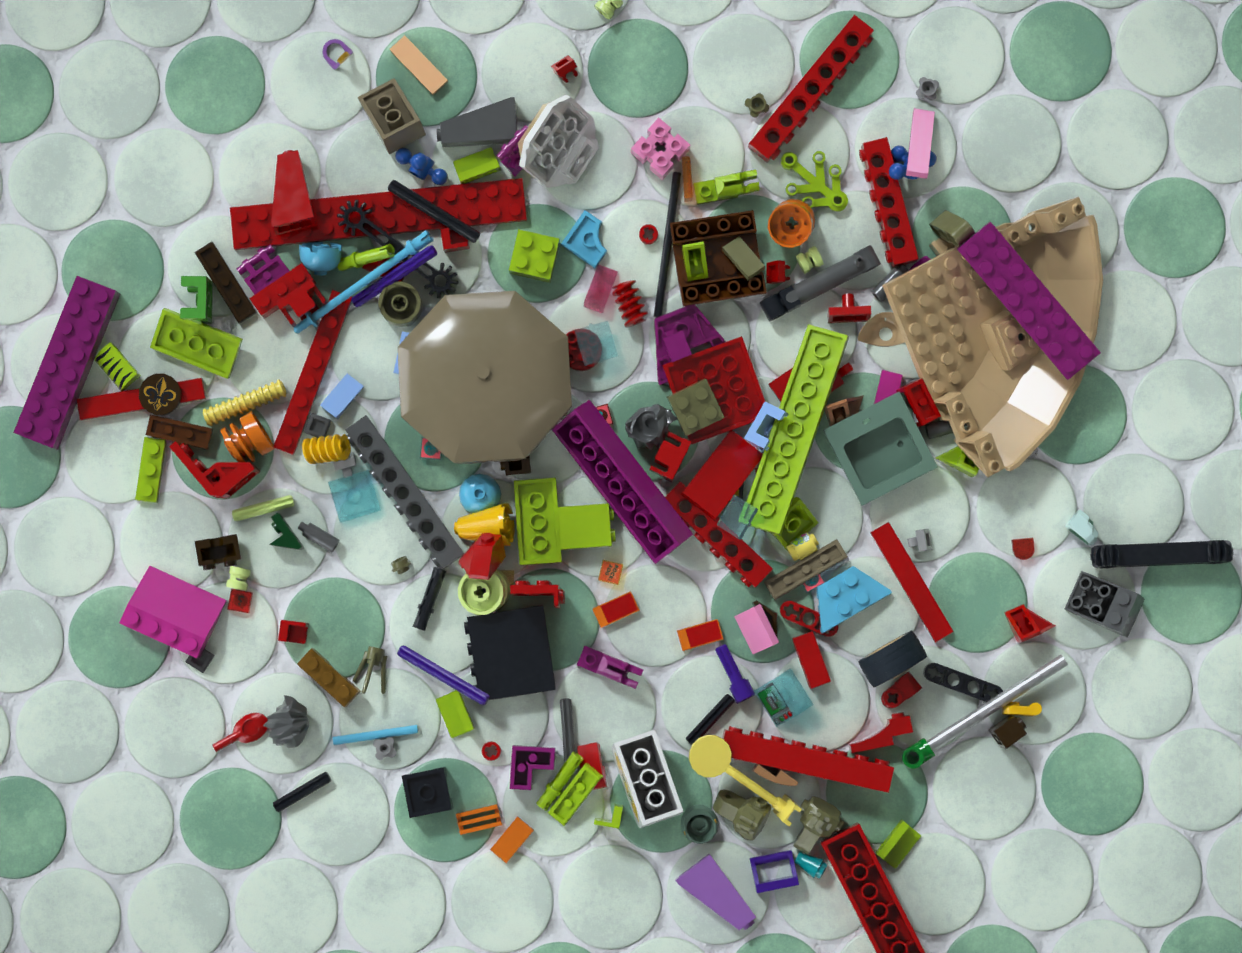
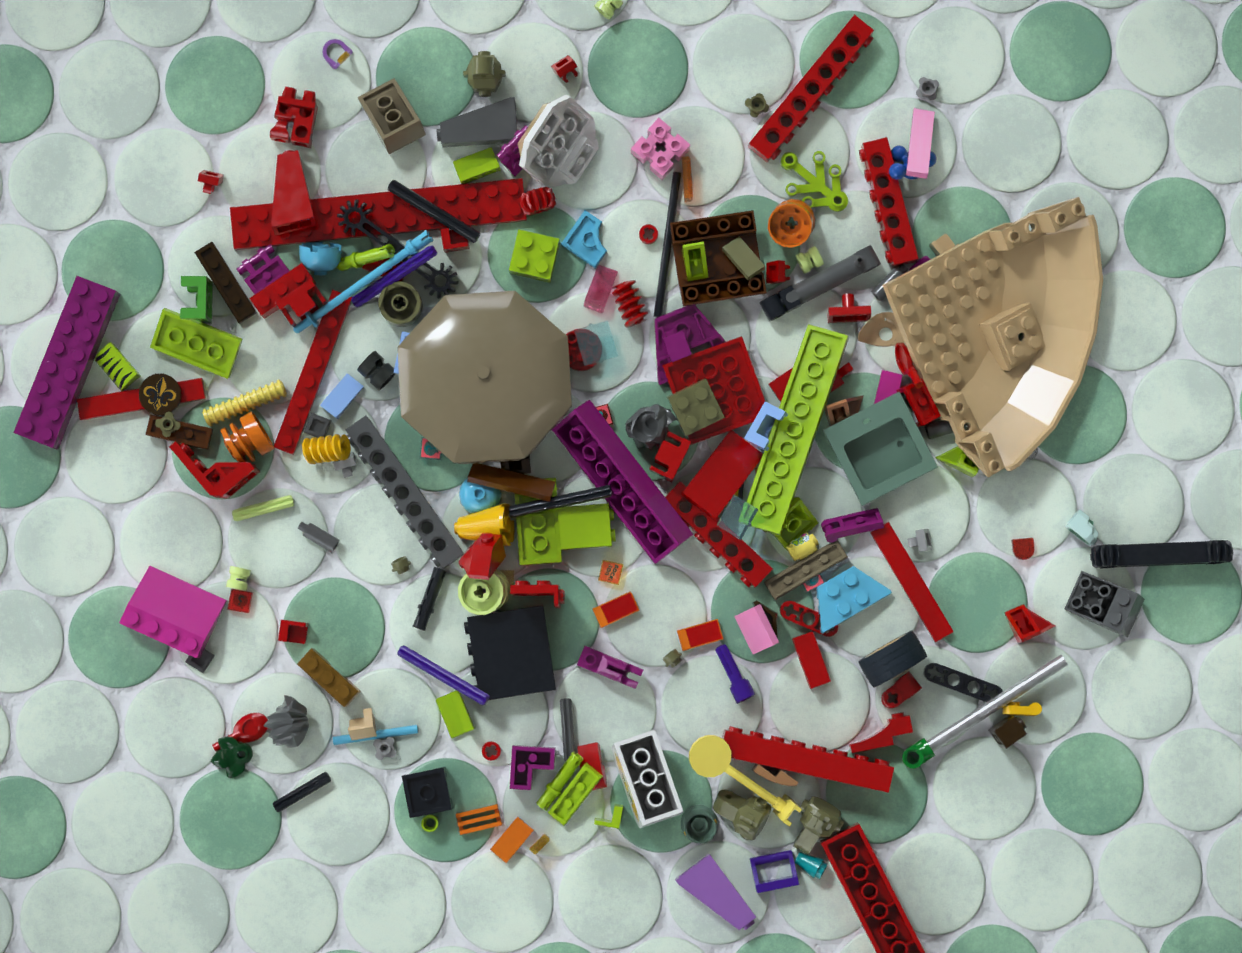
(150, 469): lime plate -> none
(167, 430): none -> olive plate
(210, 180): none -> red tile
(218, 551): dark brown cylinder -> none
(229, 758): none -> dark green plate
(288, 539): dark green slope -> none
(299, 112): none -> red hips
(354, 496): clear light blue plate -> none
(363, 727): none -> tan panel
(374, 657): olive plant -> none
(375, 369): none -> pearl dark grey wheel
(418, 65): light nougat tile -> none
(421, 166): blue piece -> none
(424, 823): none -> lime hose
(484, 73): none -> olive piece
(511, 481): none -> reddish brown tile
(537, 201): none -> red gear
(540, 843): none -> clear yellow tile
(560, 501): none -> black axle
(672, 658): none -> olive plate
(711, 718): black axle -> none
(725, 187): lime plate -> none
(783, 697): clear light blue slope -> none
(852, 524): none -> magenta plate
(898, 844): lime panel -> none
(906, 365): none -> red piece
(952, 228): olive beam -> none
(1028, 300): magenta brick -> none

